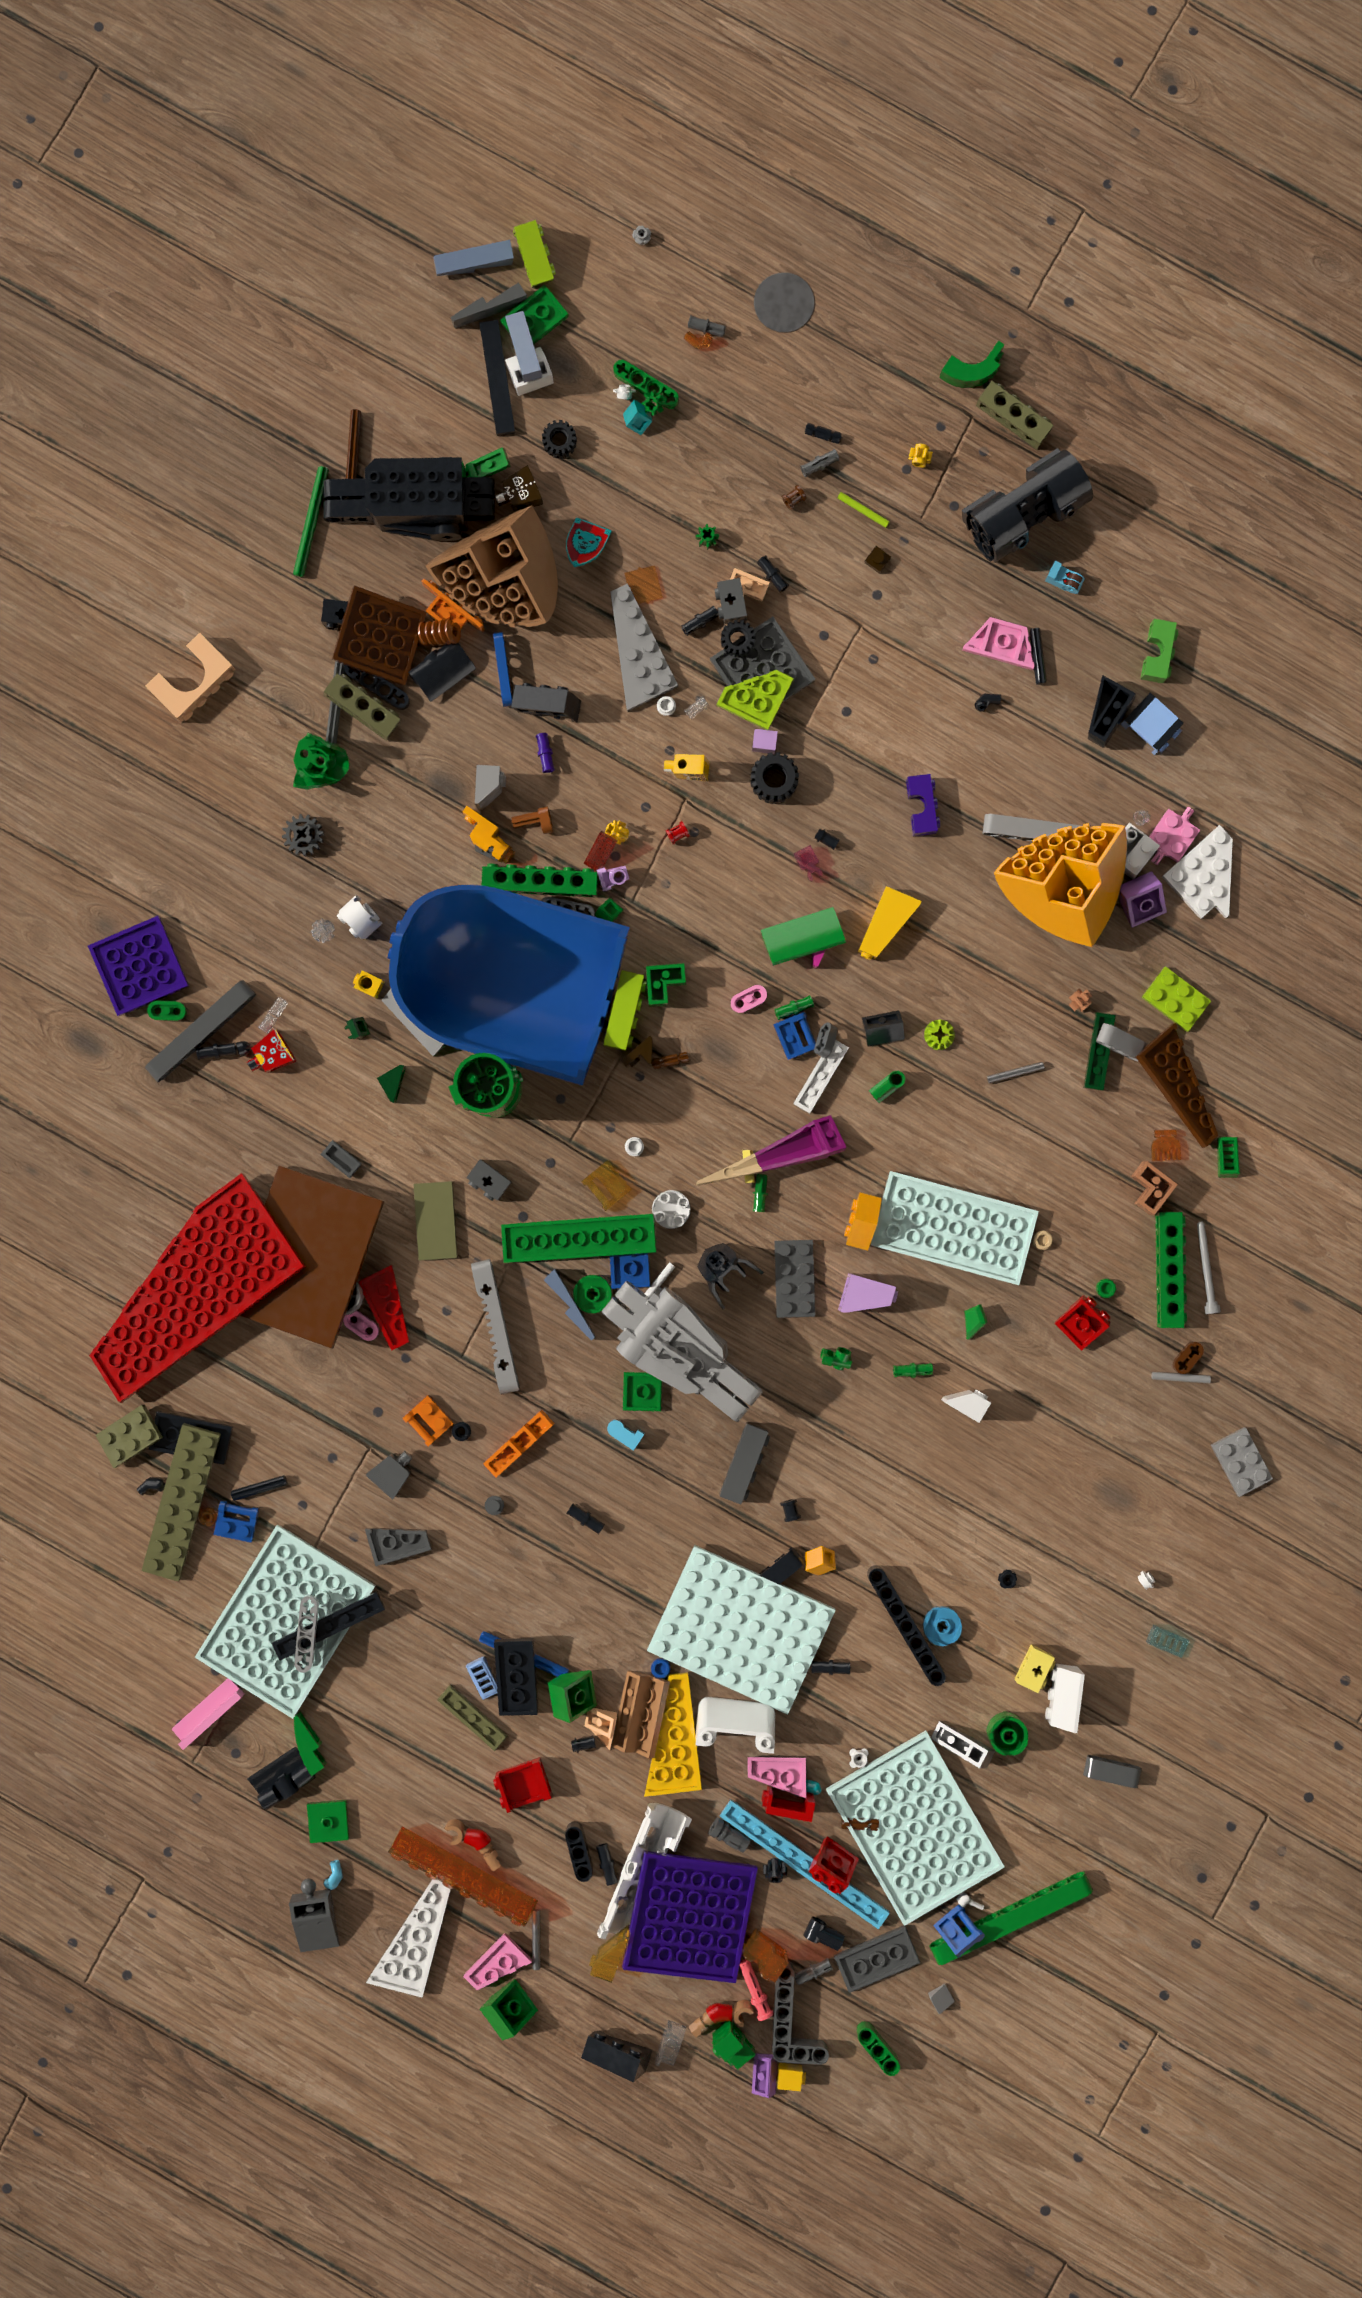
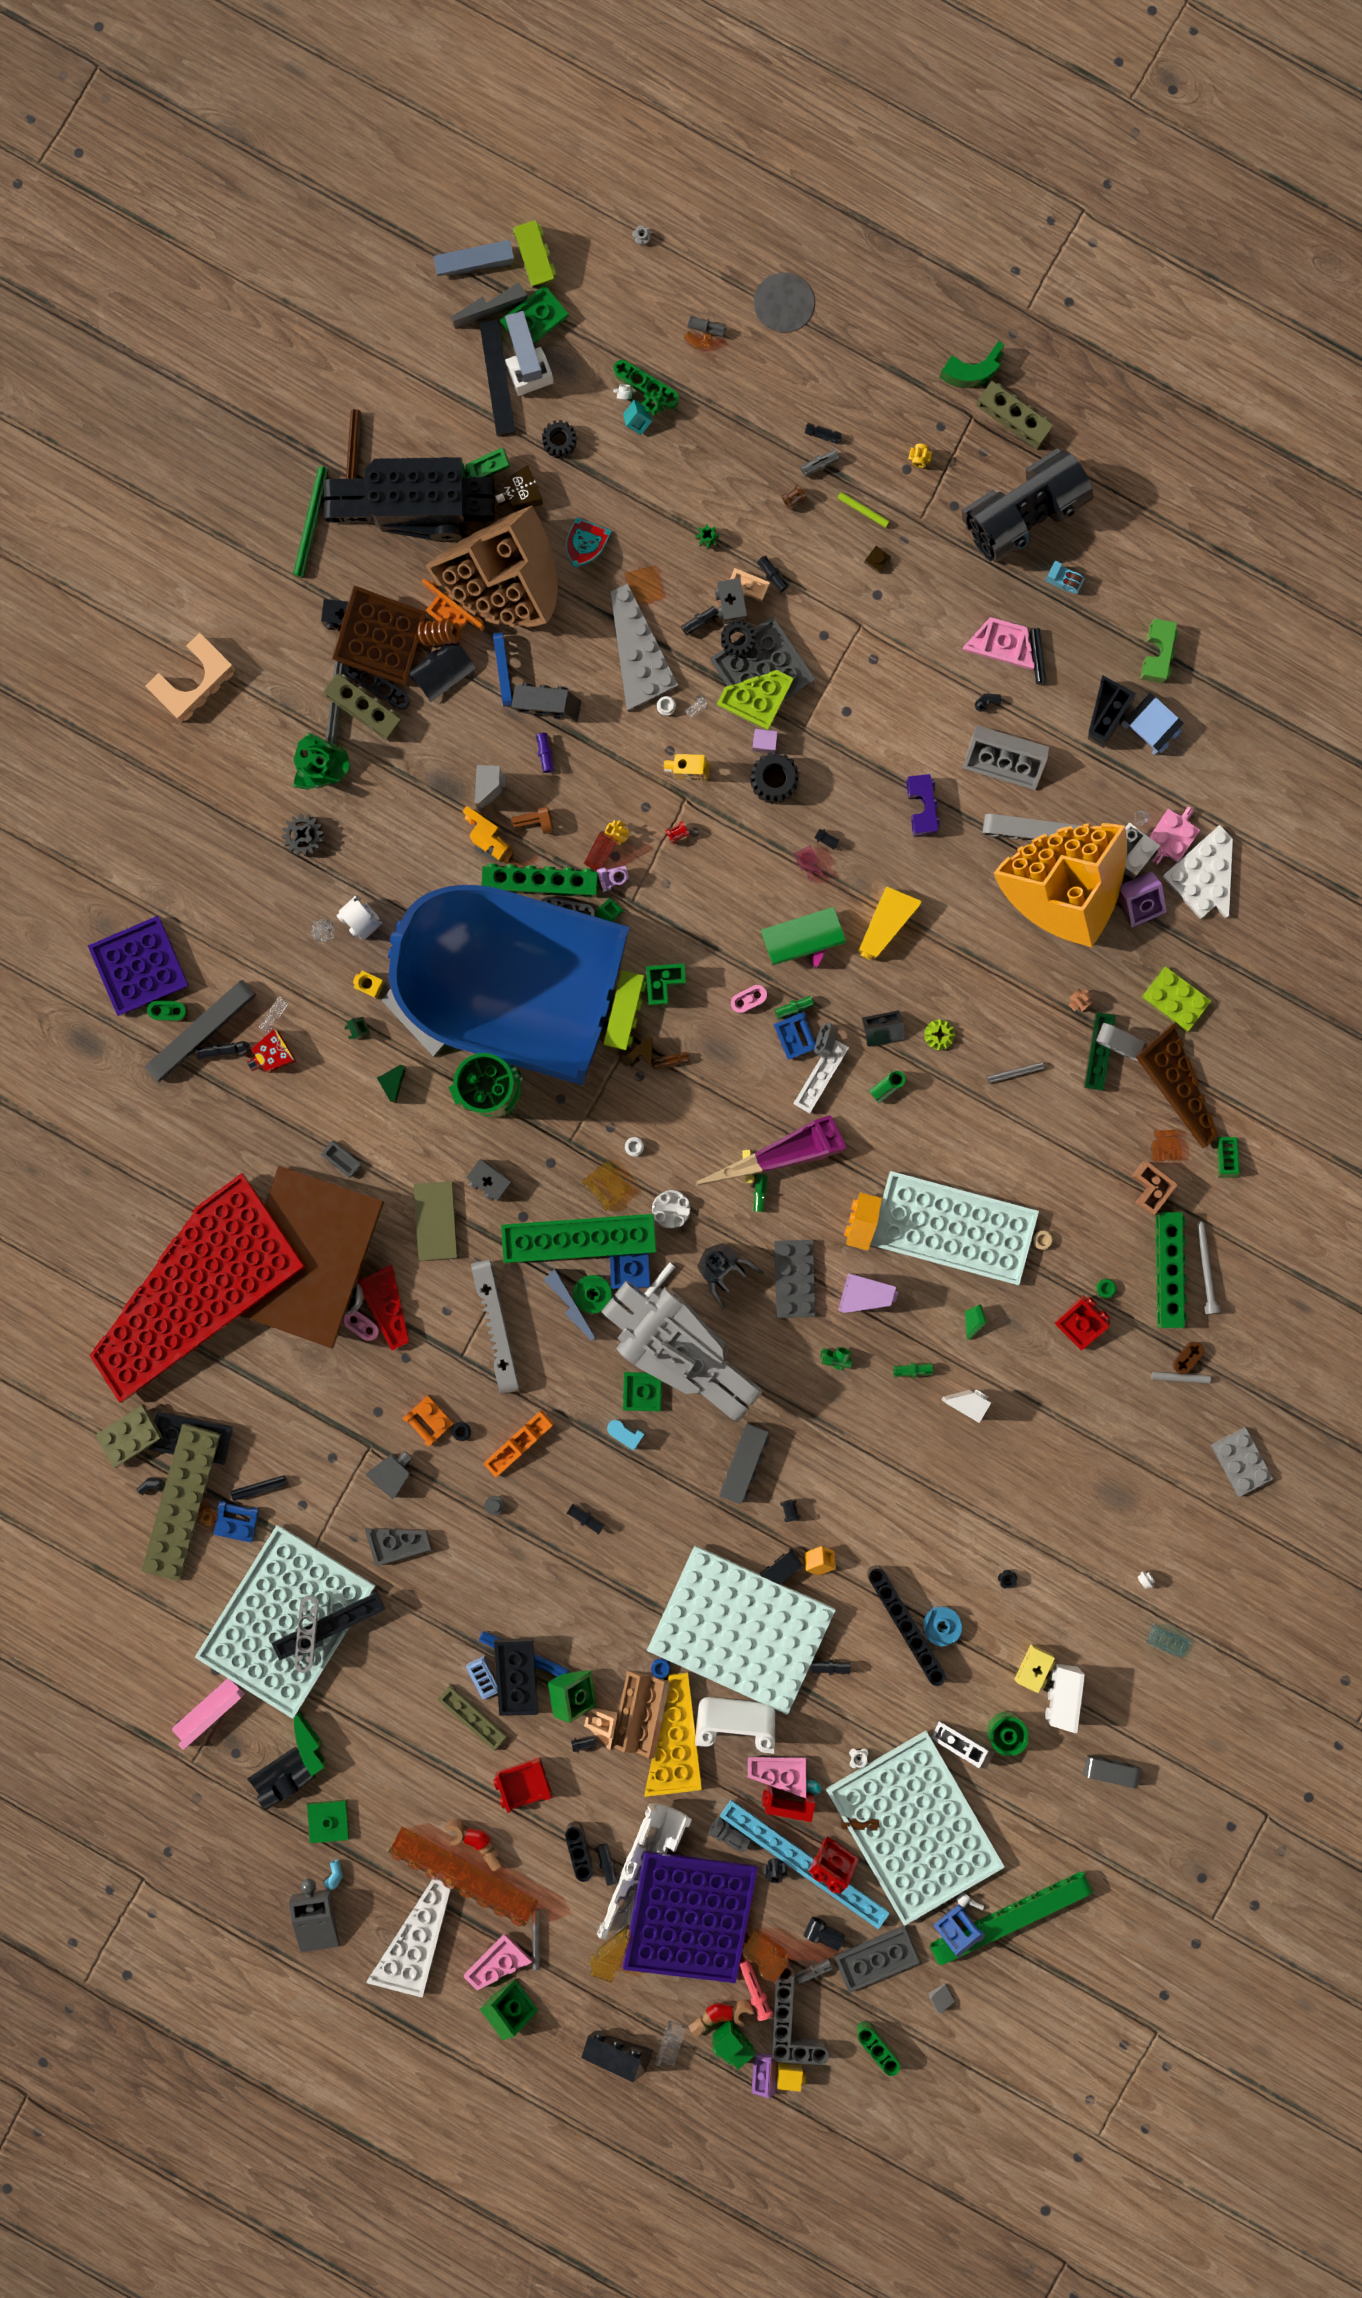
(1006, 757): none -> light grey slope

